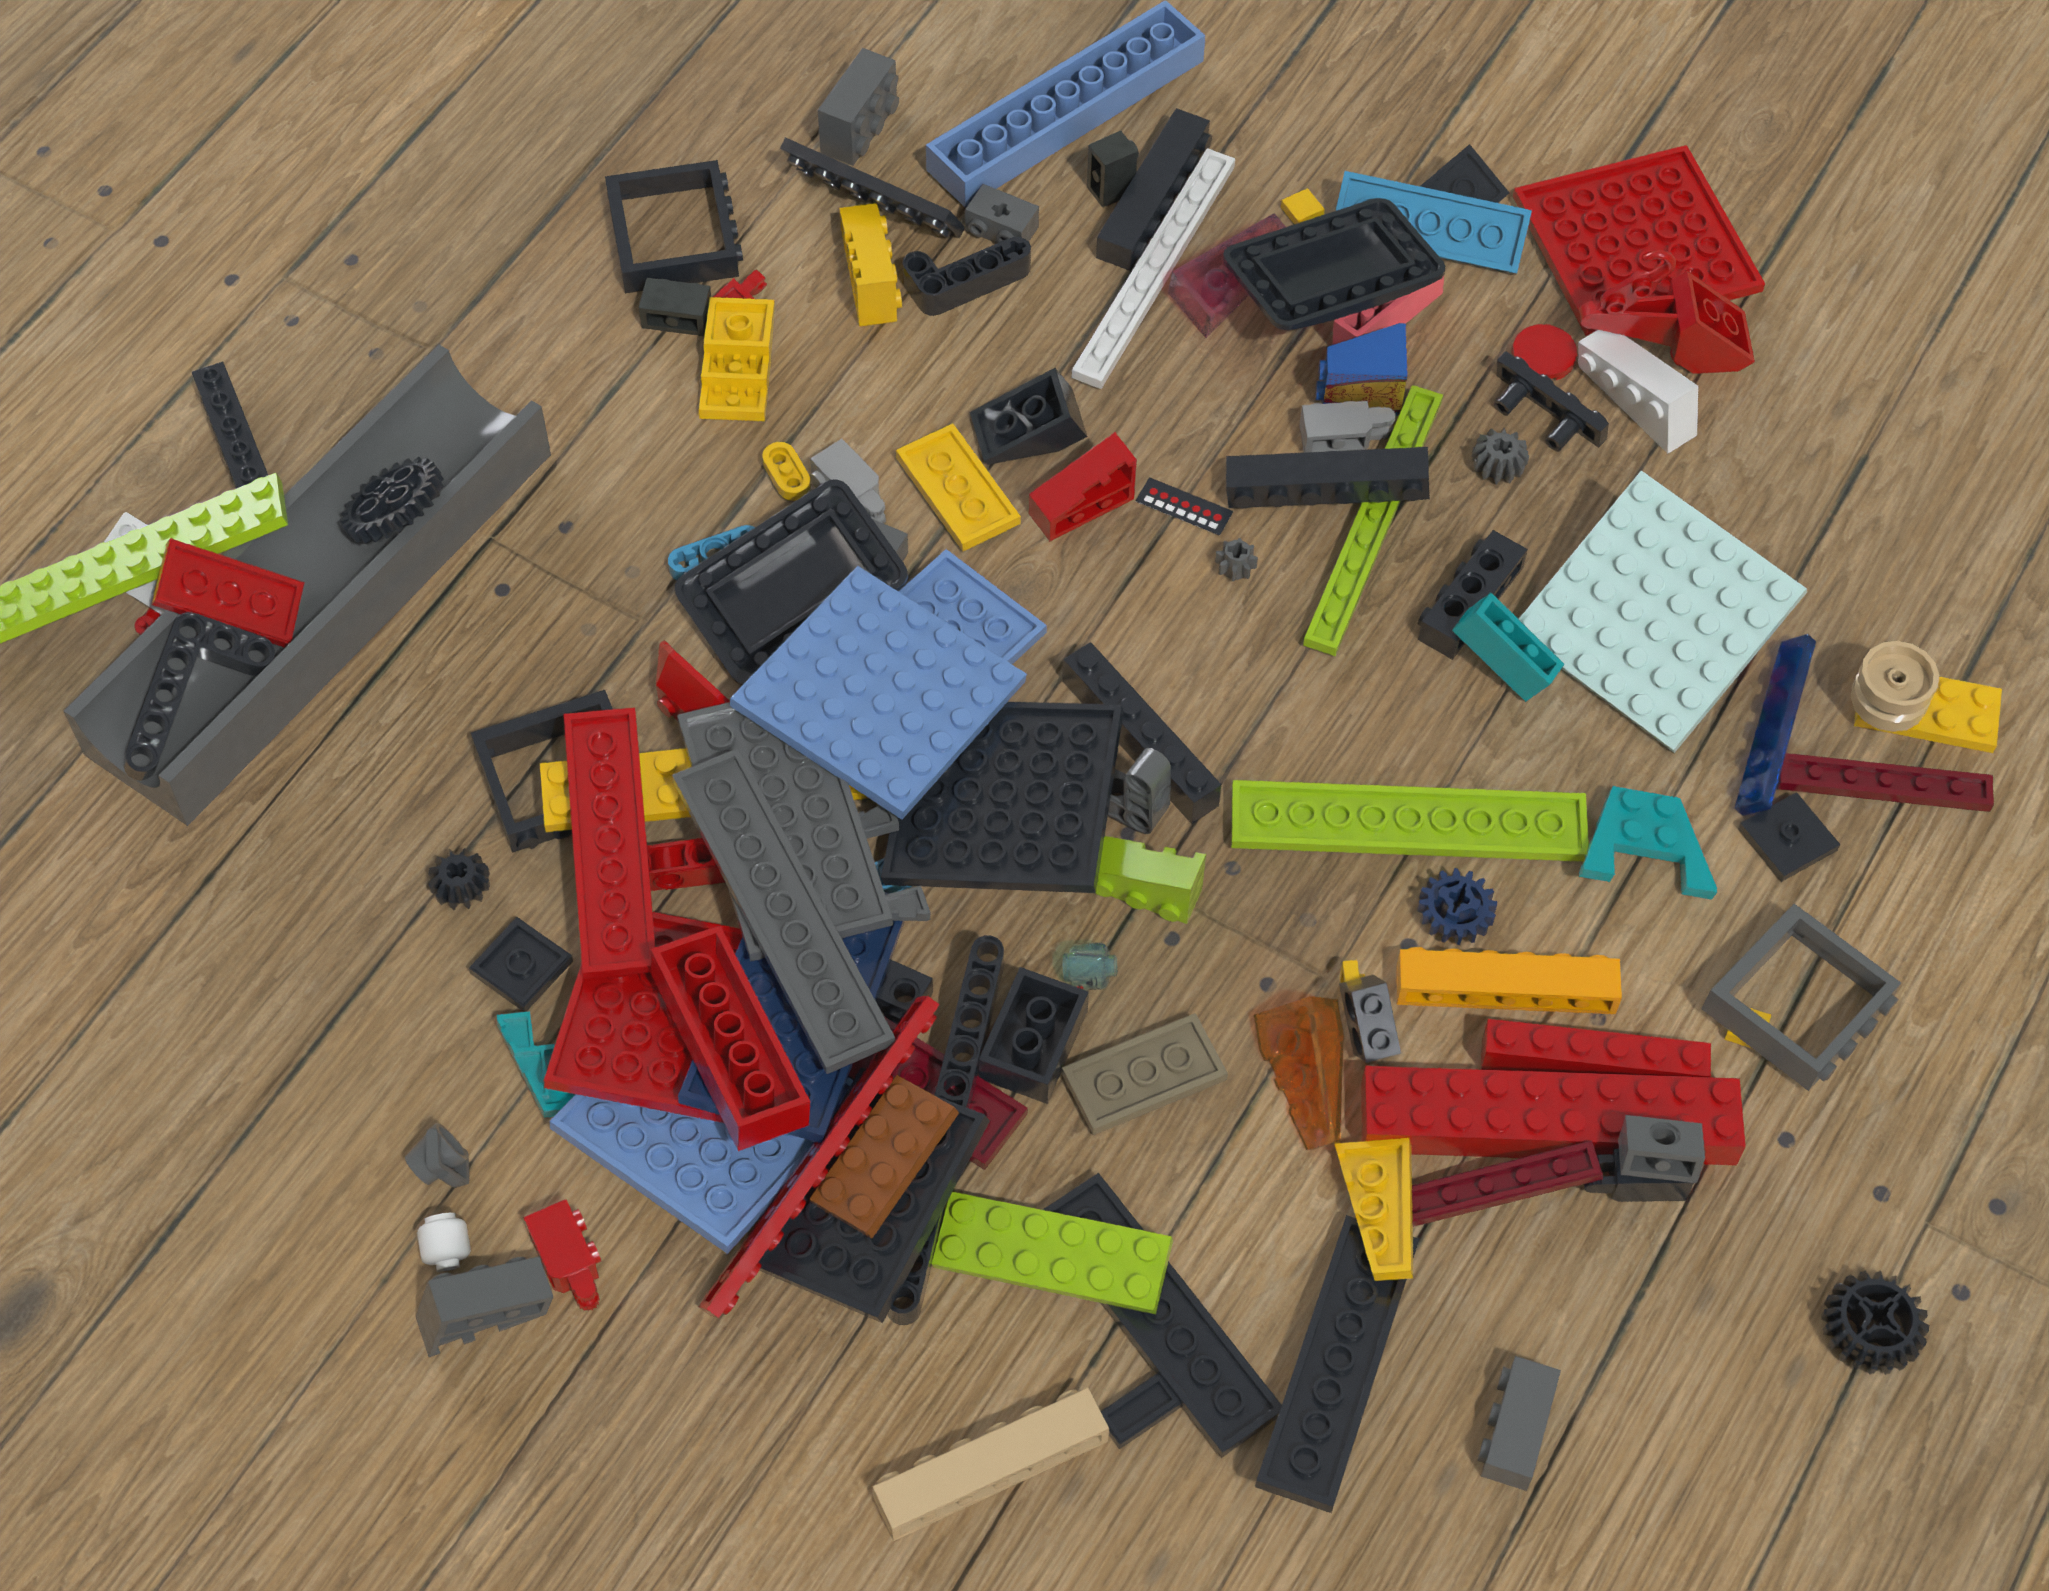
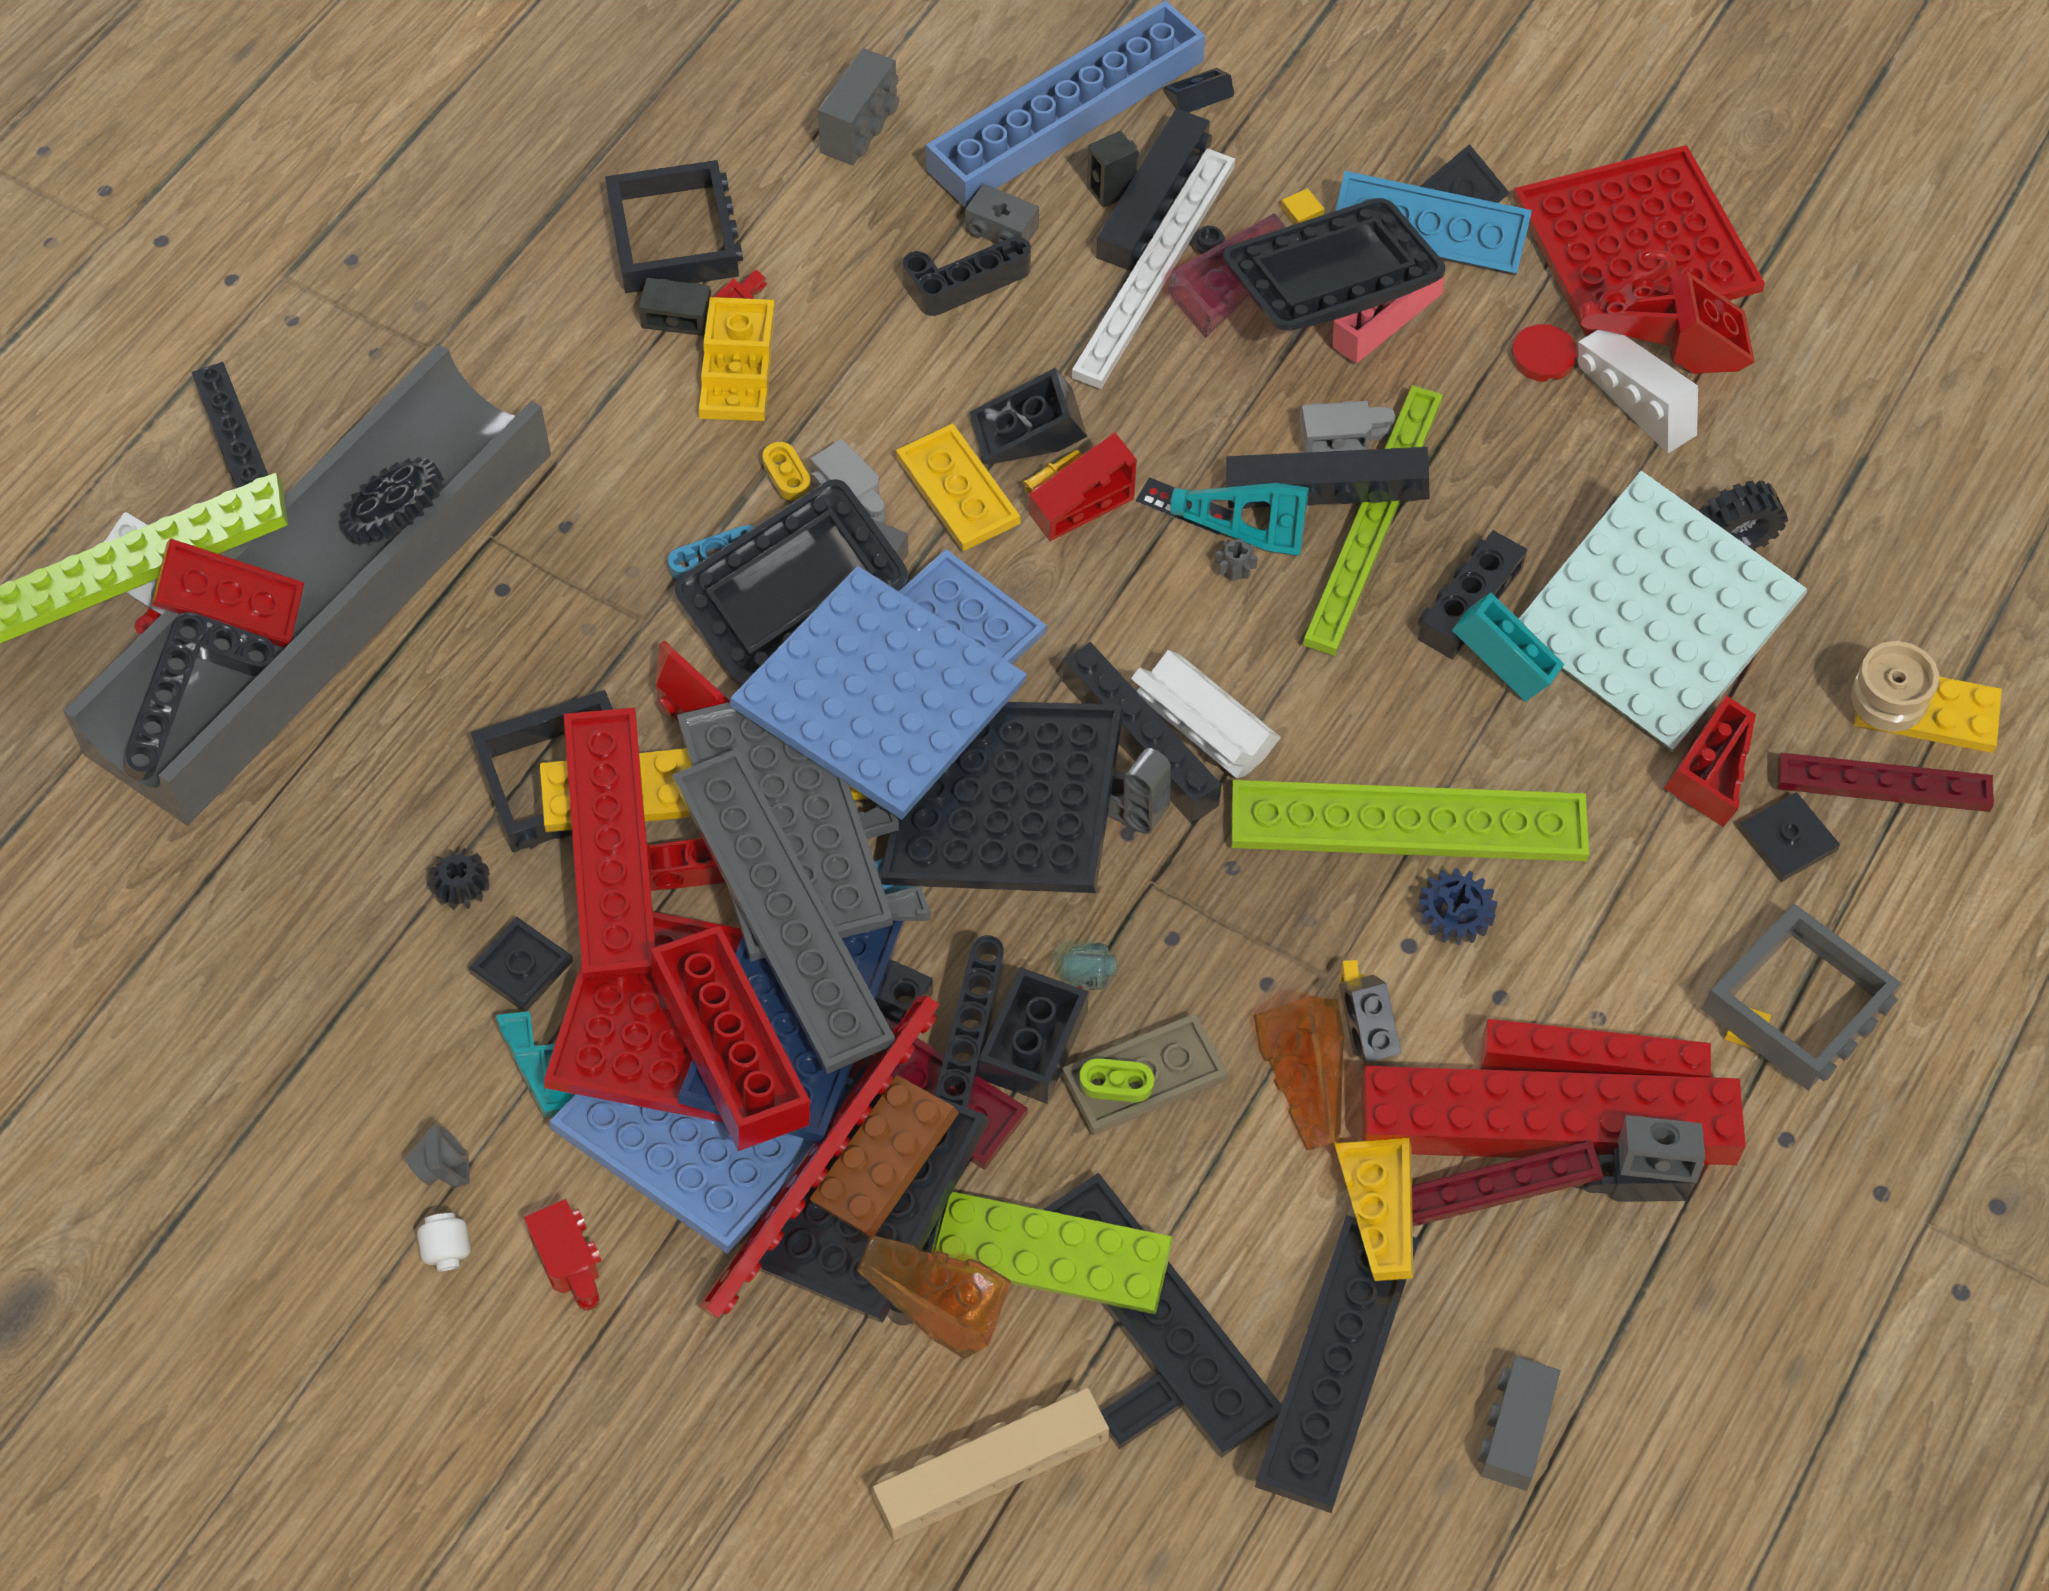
(482, 1299): dark grey wedge -> none
(866, 186): black plate -> none
(870, 264): yellow wedge -> none
(942, 1295): none -> clear orange wedge
(1049, 471): none -> yellow axle
(1116, 1078): none -> lime plate
(1151, 878): lime wedge -> none
(1200, 90): none -> black slope
(1206, 714): none -> white brick
(1208, 238): none -> black plate
(1286, 517): none -> teal plate
(1366, 370): blue slope -> none
(1500, 455): dark grey gear -> none
(1508, 981): light orange brick -> none
(1542, 391): black plate -> none
(1650, 828): teal wing -> none
(1715, 763): none -> red wedge
(1748, 513): none -> black bush
(1775, 725): clear blue plate -> none
(1895, 1347): black gear -> none

